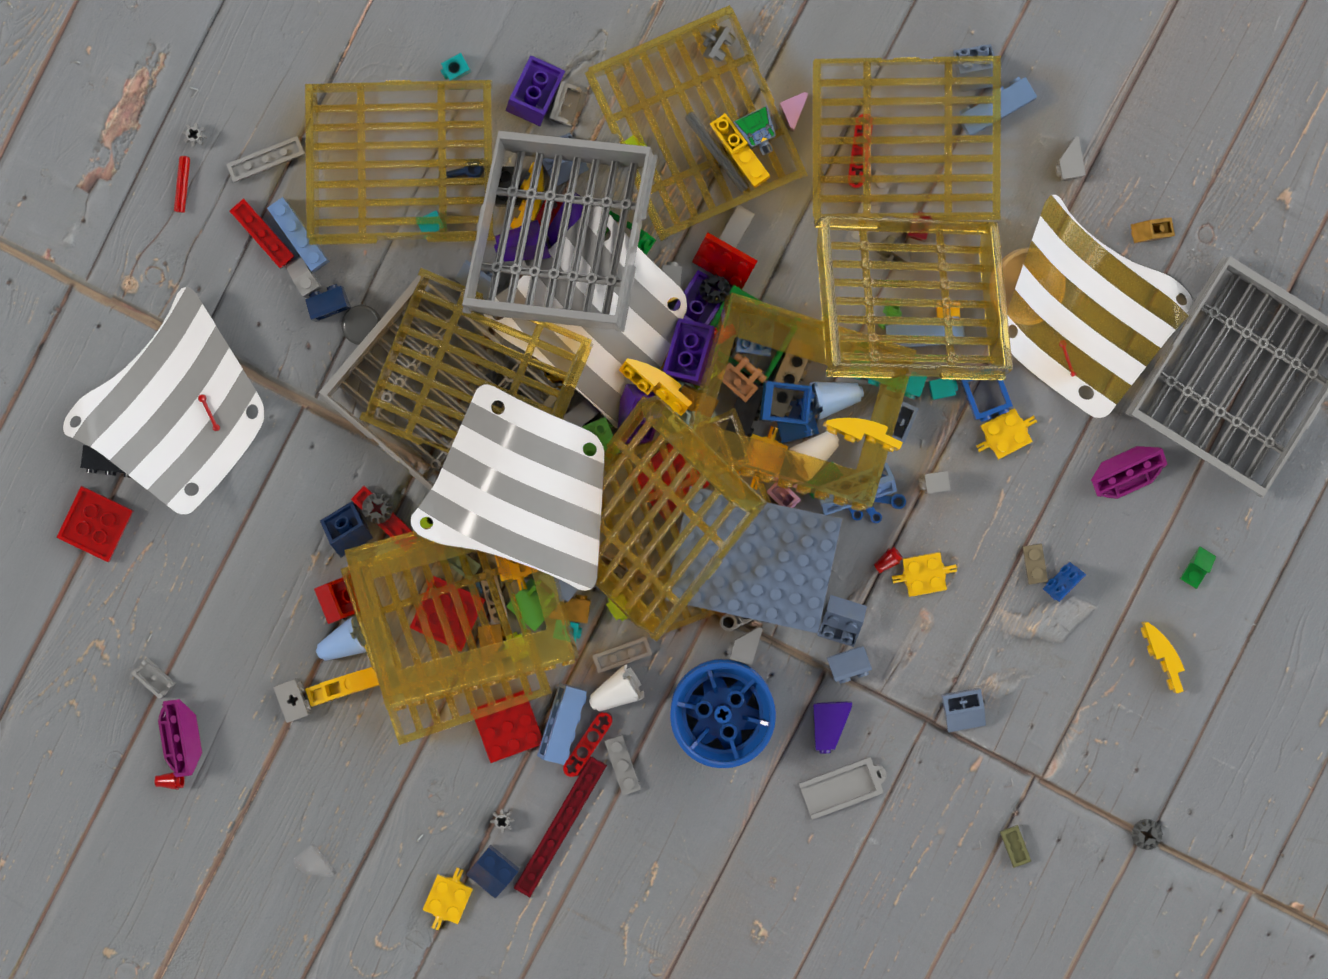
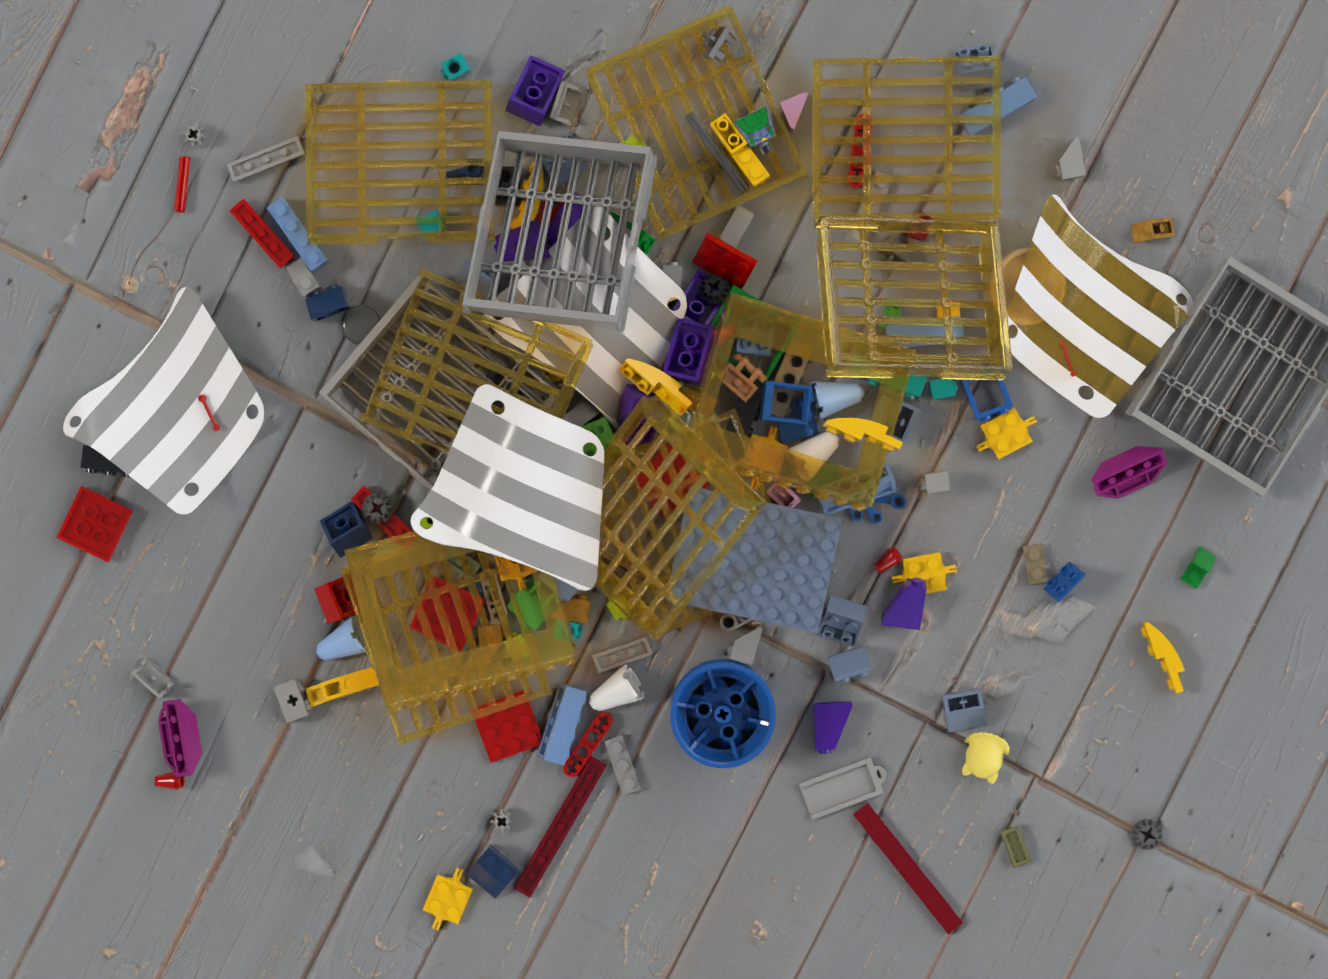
(907, 605): none -> dark purple slope
(908, 868): none -> dark red tile
(985, 755): none -> light yellow hair

